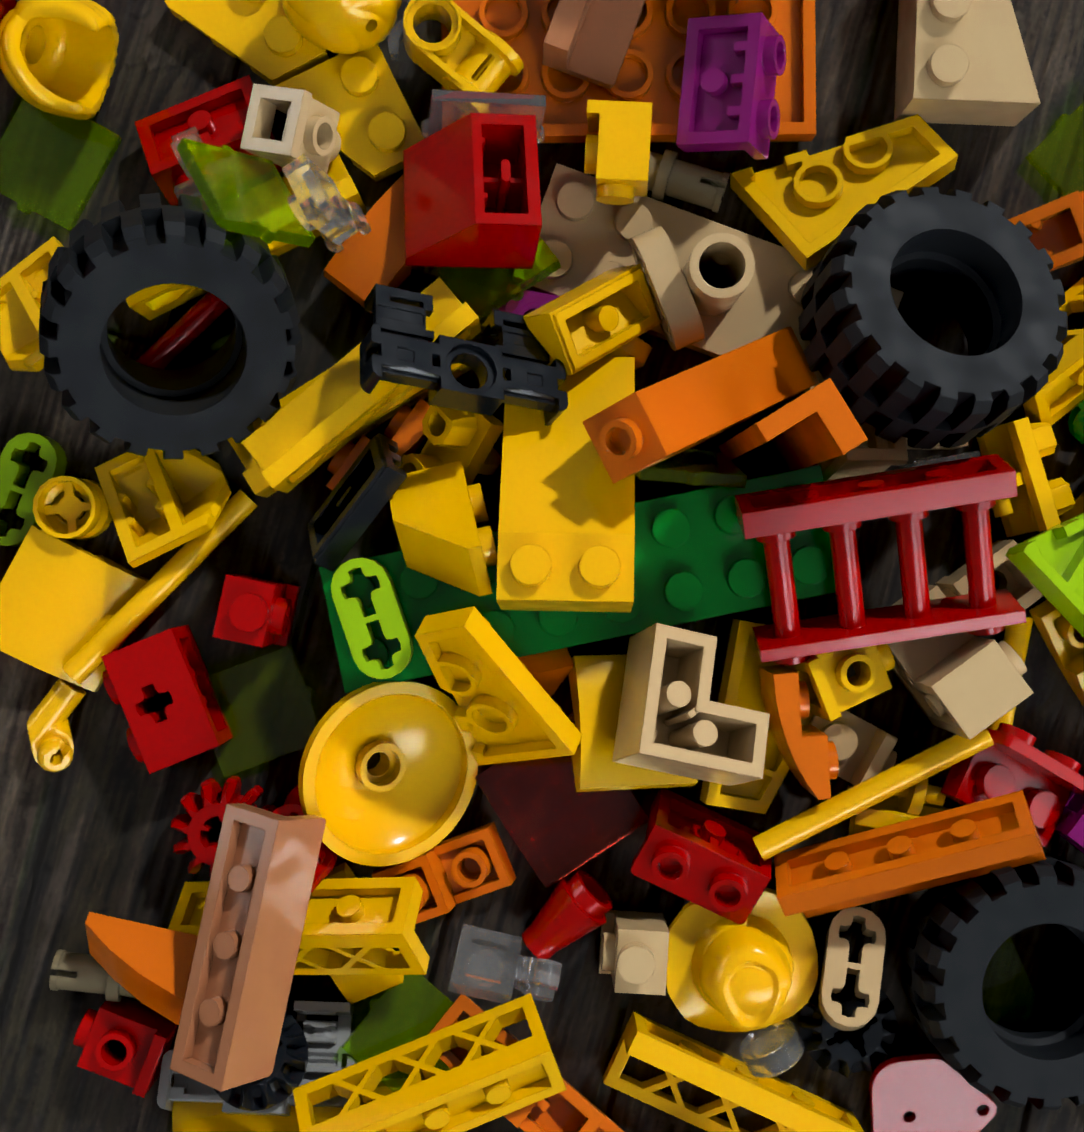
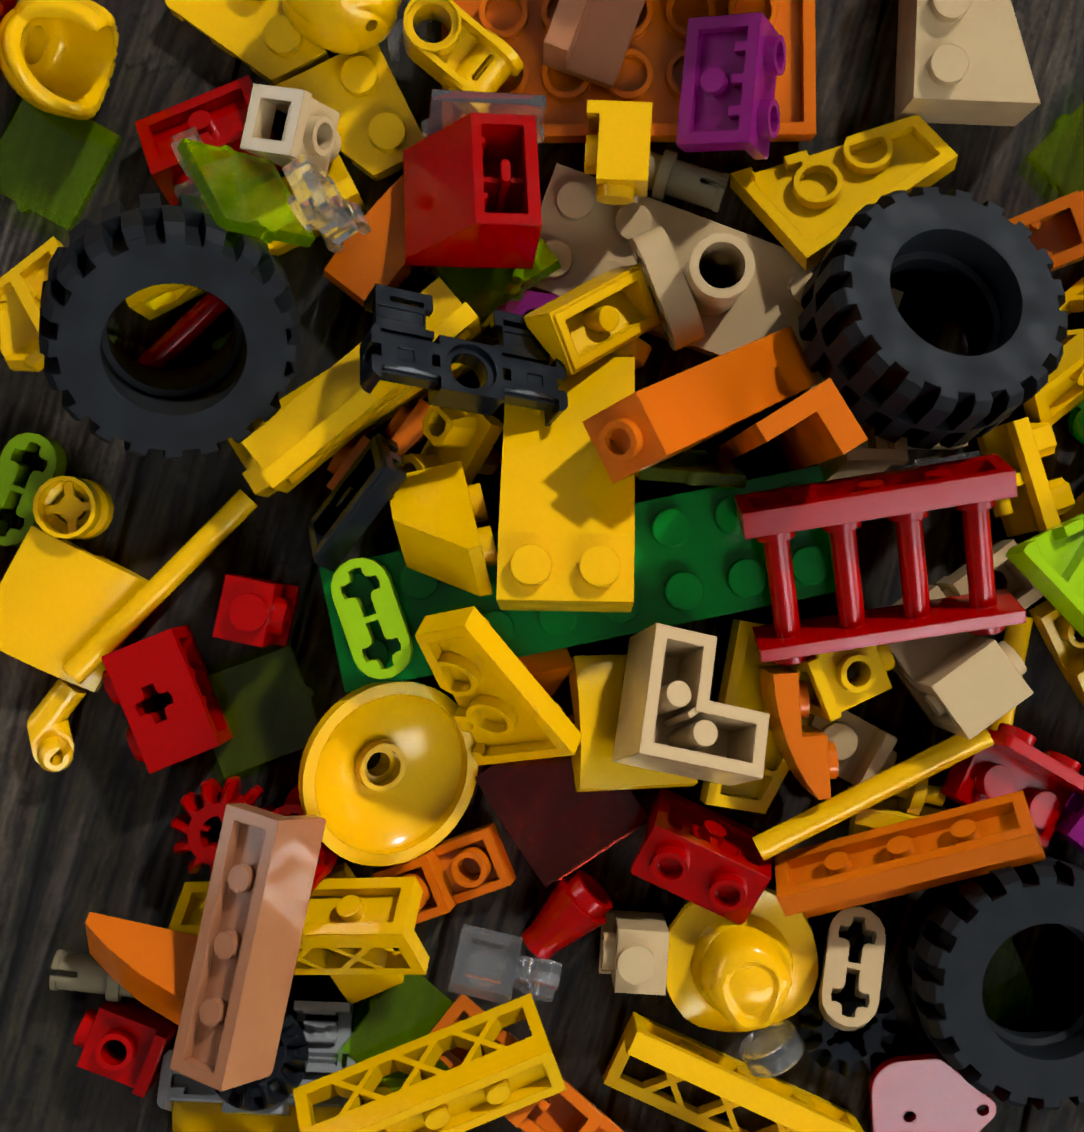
(162, 500): yellow slope -> none

